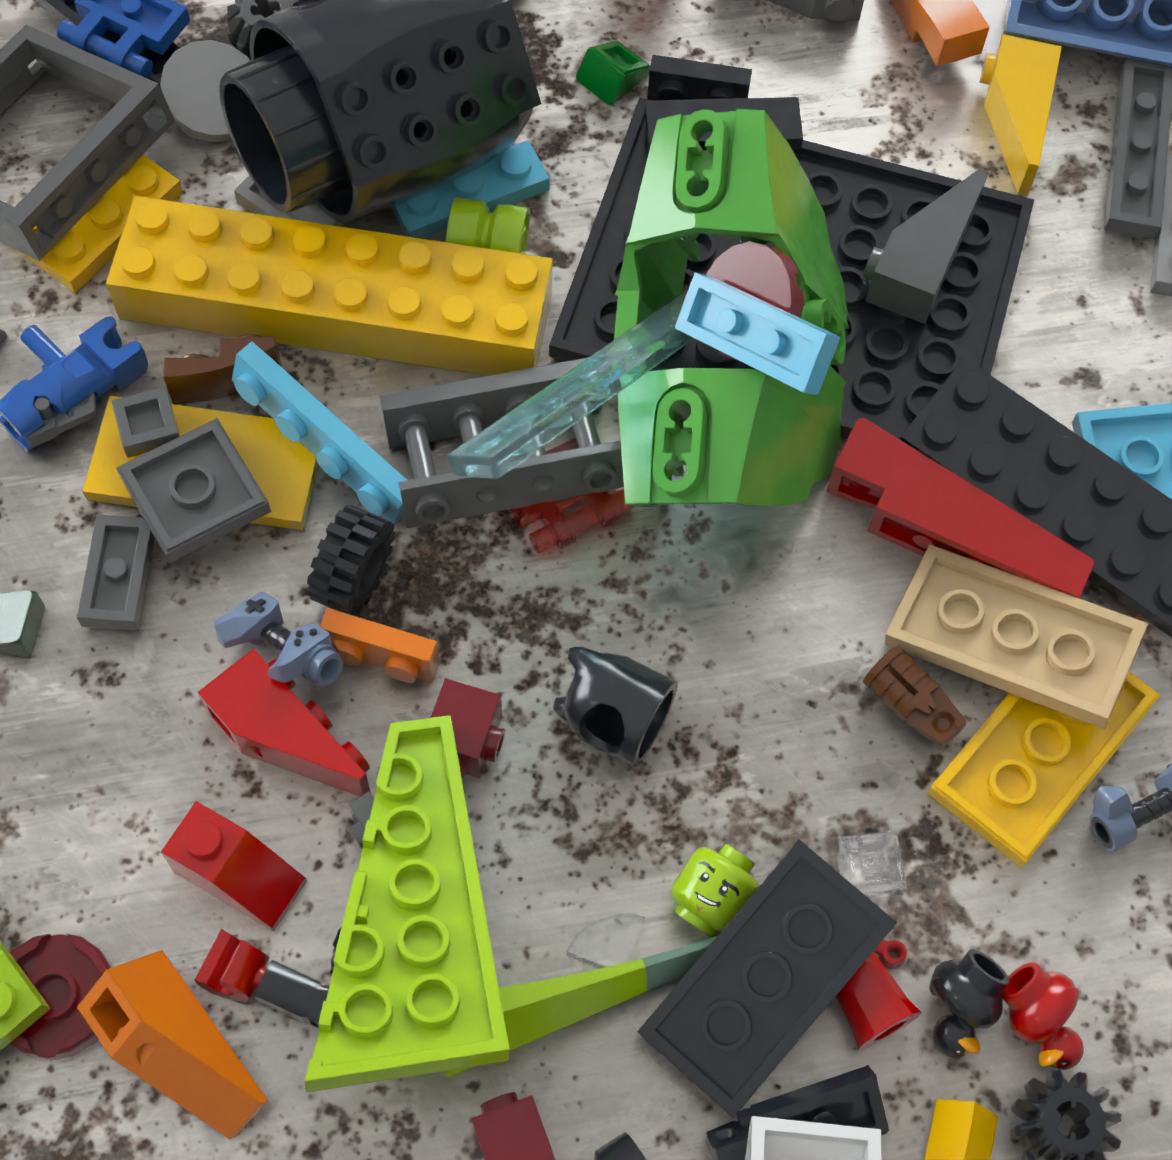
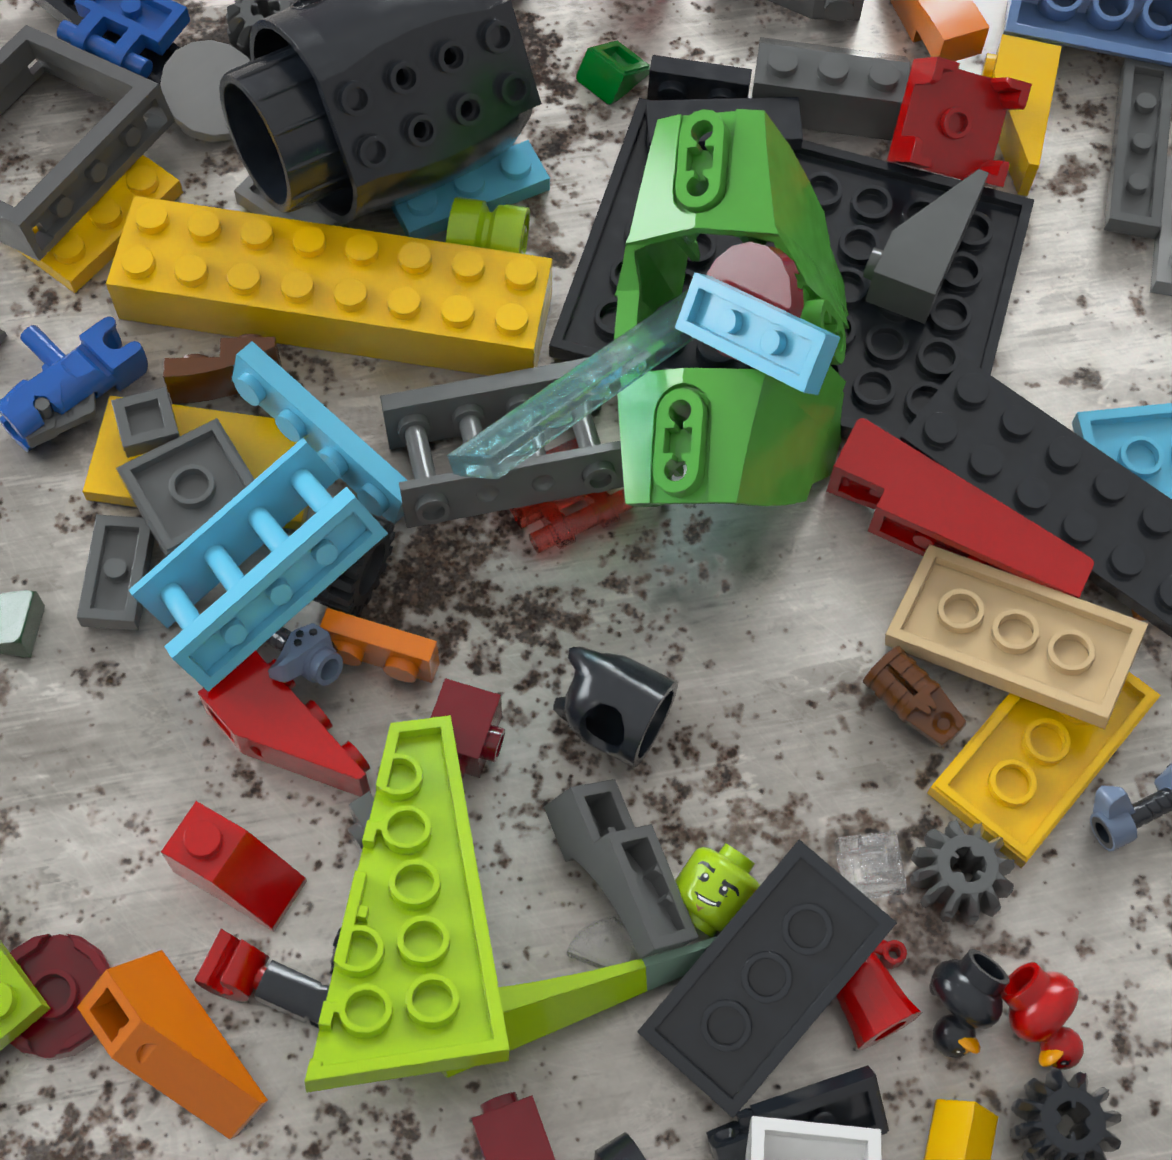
(276, 587): none -> medium azure fence
(625, 863): none -> dark grey slope
(835, 85): none -> dark grey slope
(954, 120): none -> red panel
(973, 857): none -> dark grey gear

